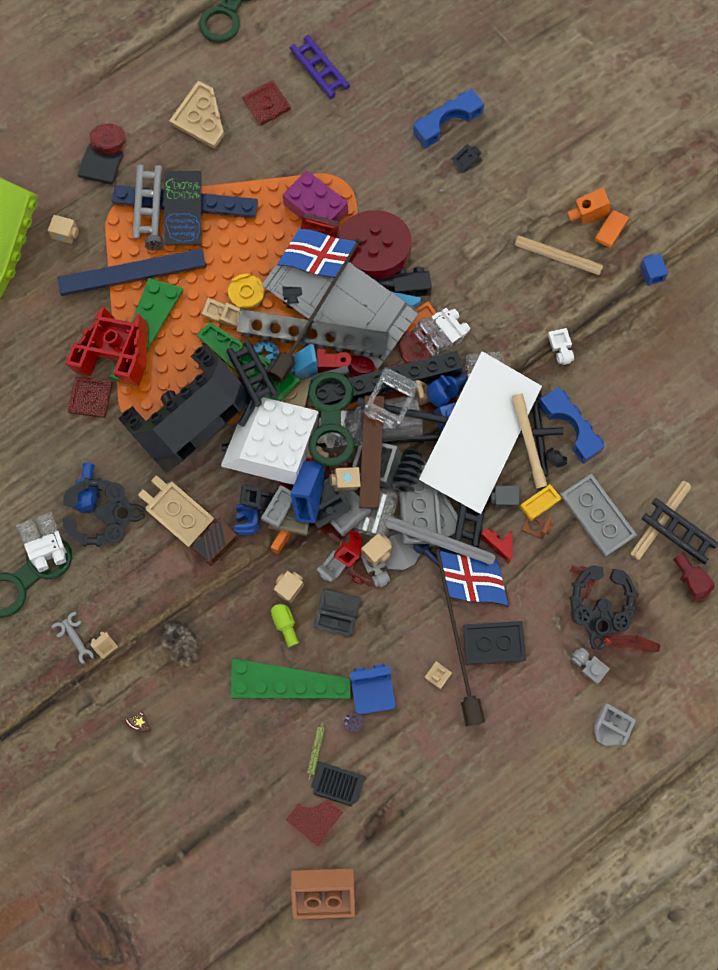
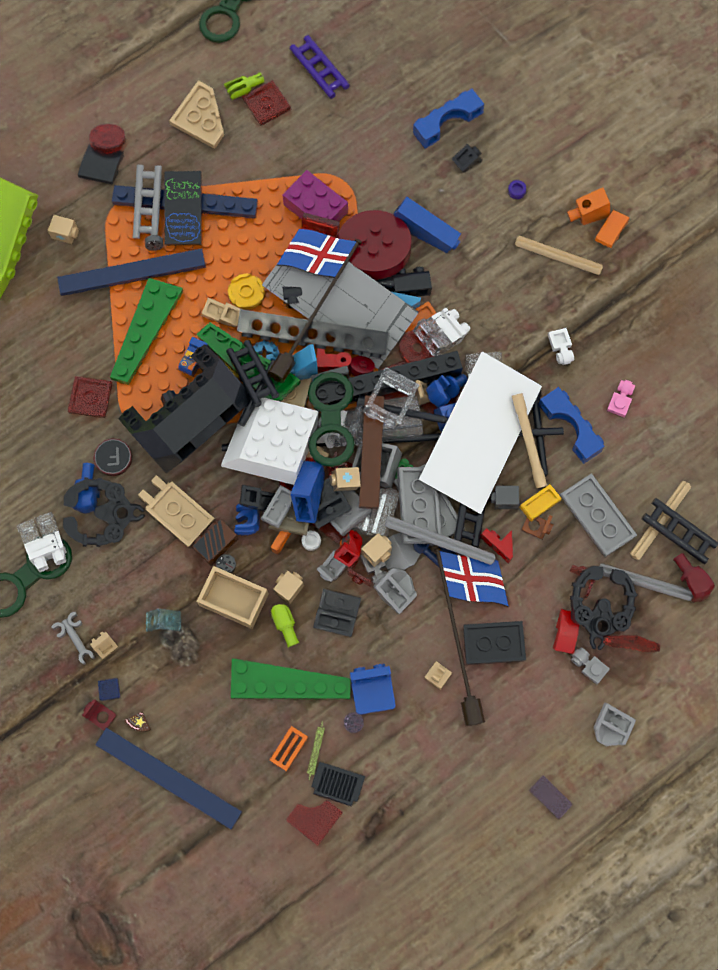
(93, 709): none -> dark red bracket
(109, 689): none -> clear blue tile
(113, 341): red wedge -> none
(113, 457): none -> black tile
(163, 619): none -> clear light blue bracket
(169, 778): none -> dark blue tile
(187, 364): none -> blue leg
(226, 563): none -> dark grey tile
(232, 597): none -> tan piece
(243, 85): none -> lime arm
(280, 763): none -> orange tile
(311, 541): none -> white tile
(323, 893): nougat slope -> none
(396, 589): none -> light grey slope
(408, 470): black piece -> none
(427, 226): none -> blue slope
(517, 189): none -> dark purple tile
(550, 797): none -> clear purple tile
(556, 458): black plate -> none
(566, 634): none -> red slope
(620, 402): none -> bright pink plate
(653, 269): blue brick -> none
(653, 584): none -> light grey axle

